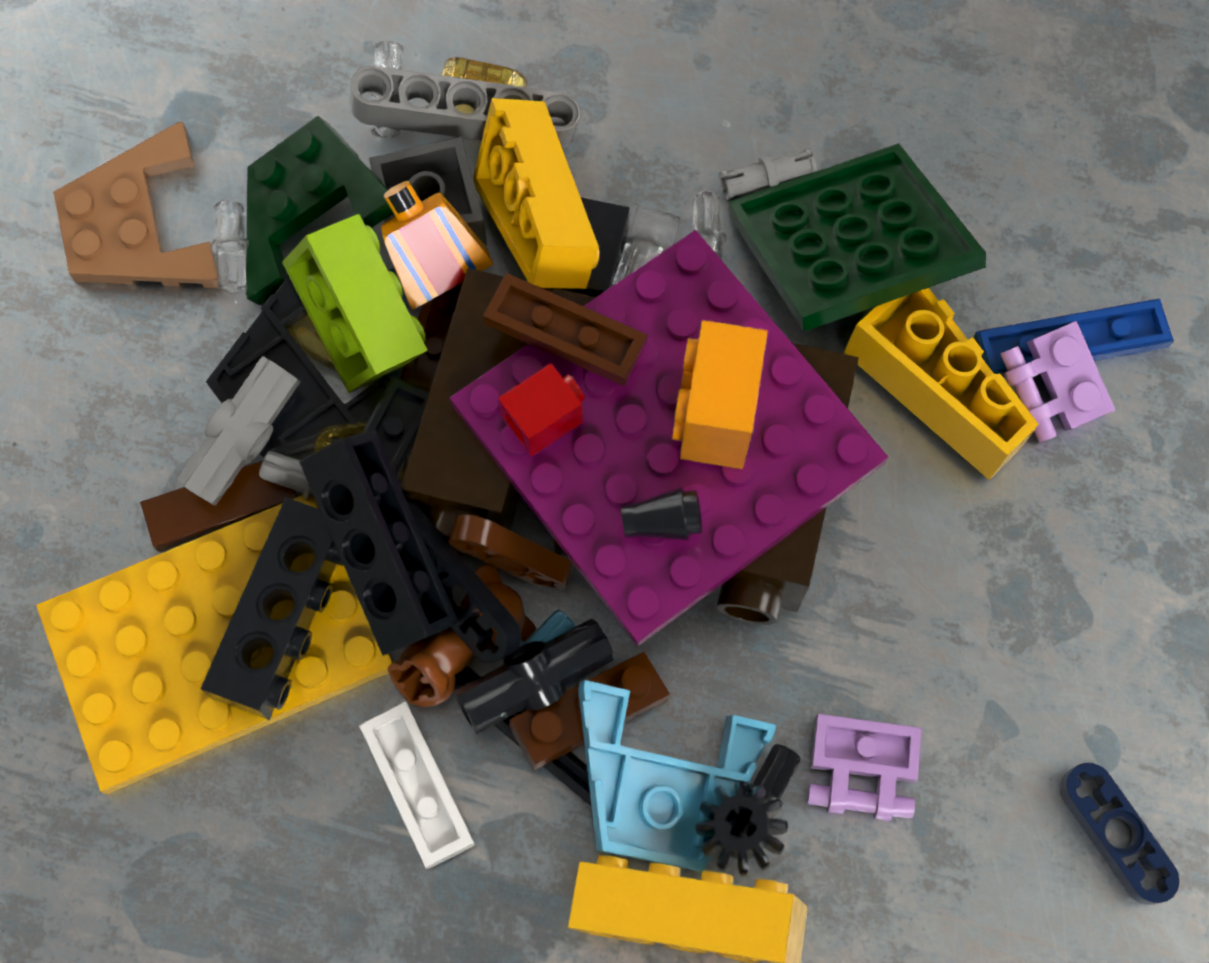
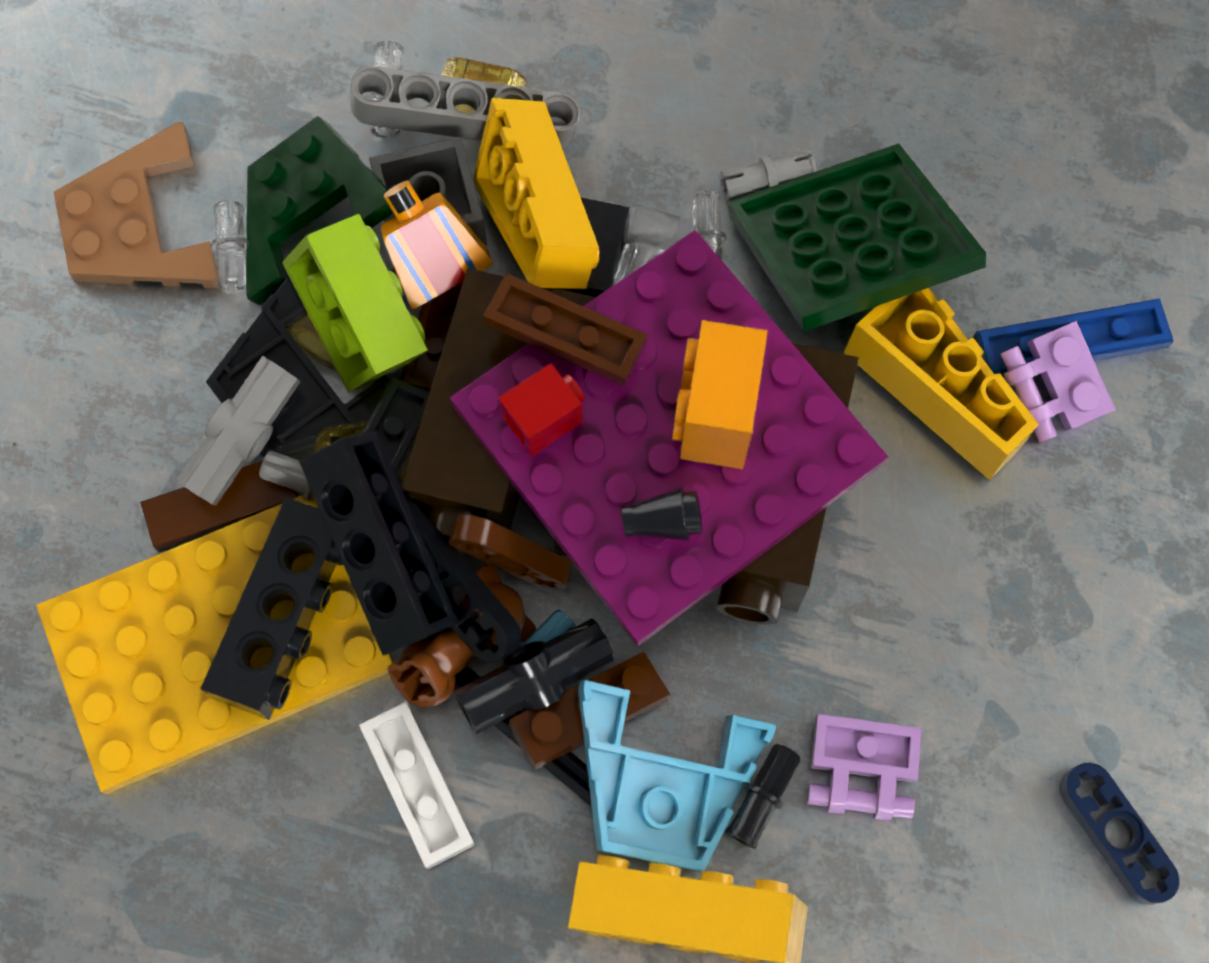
(761, 824): black gear -> none

